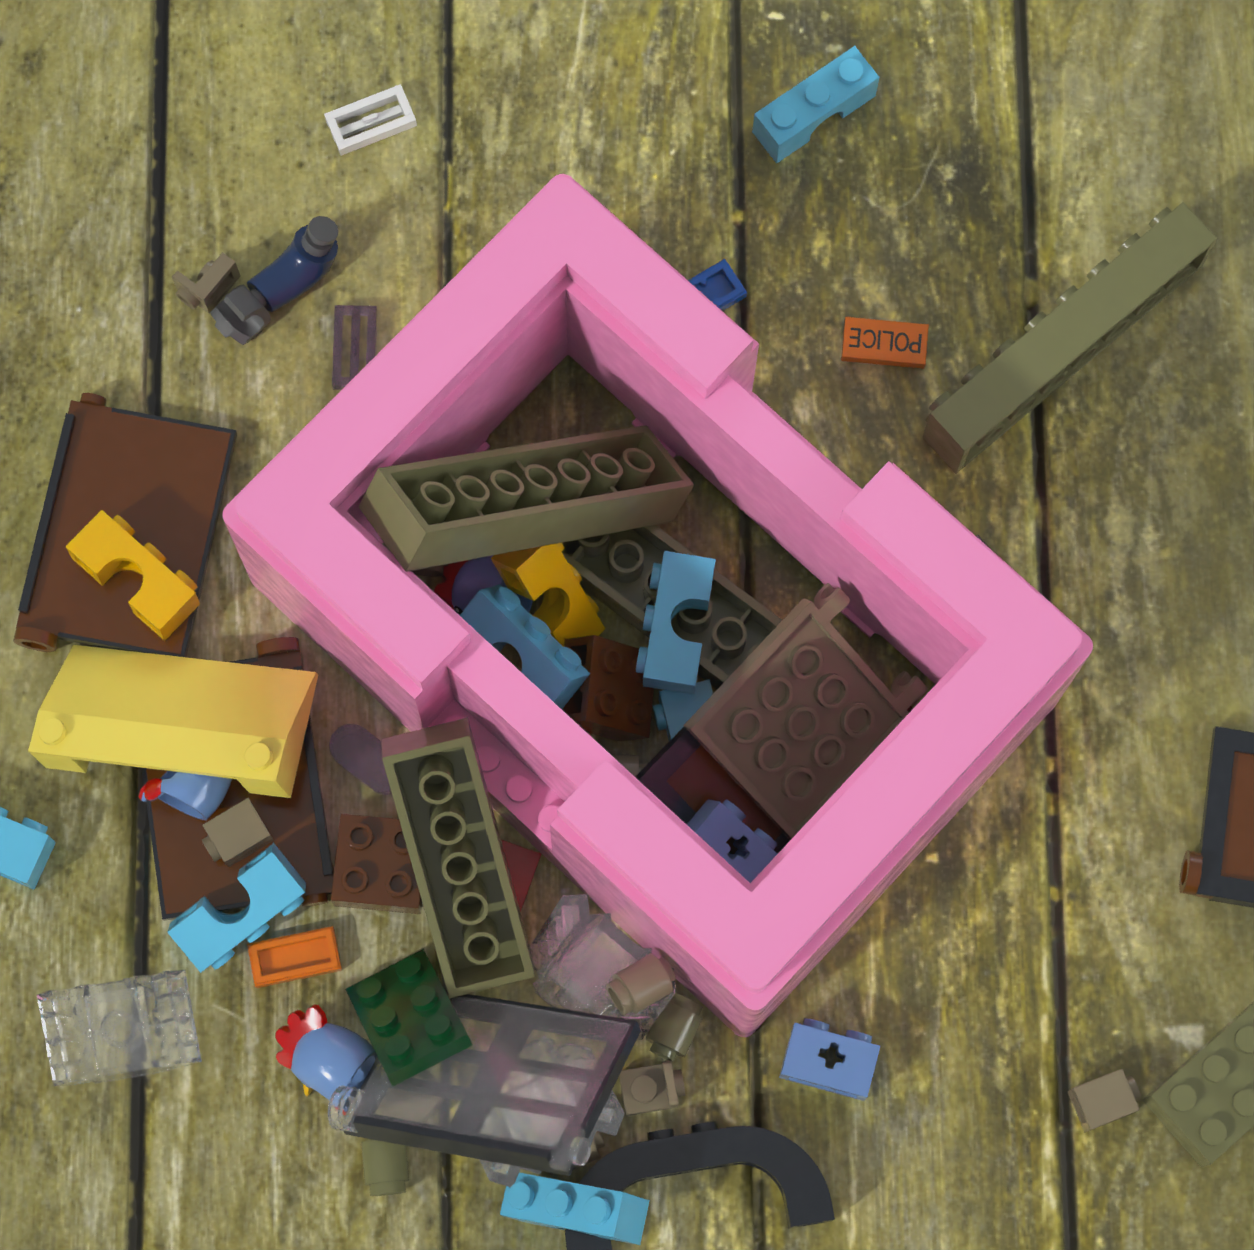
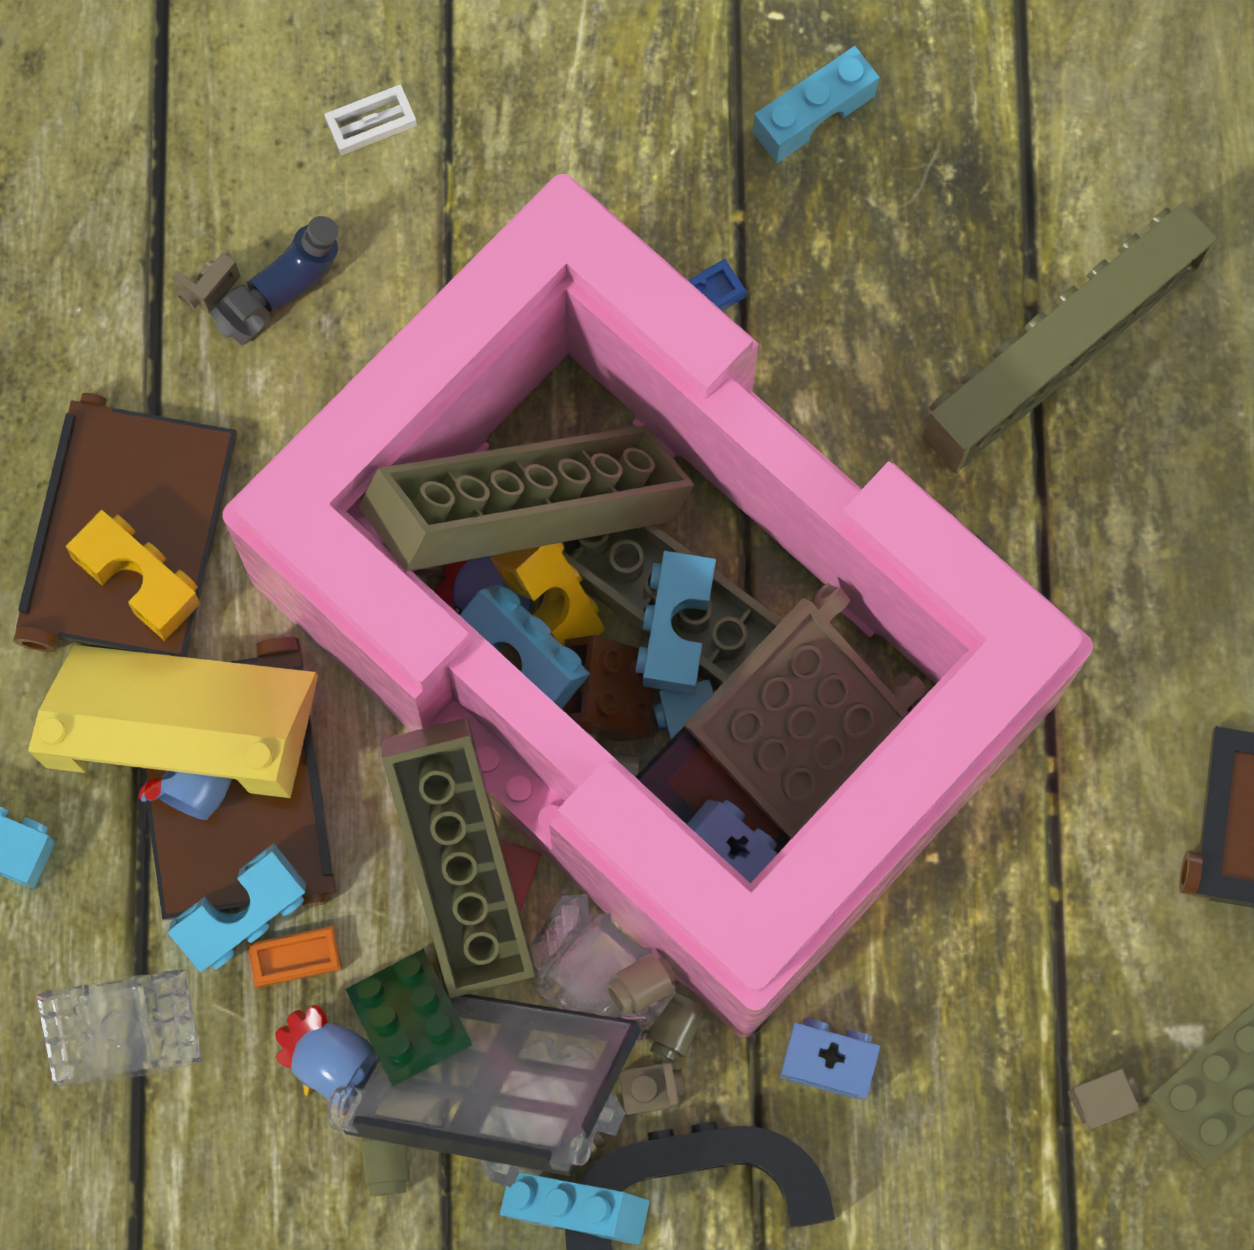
(236, 834): dark tan brick -> none
(356, 312): tile -> none
(361, 756): tile -> none
(374, 866): reddish brown brick -> none
(884, 342): orange tile -> none

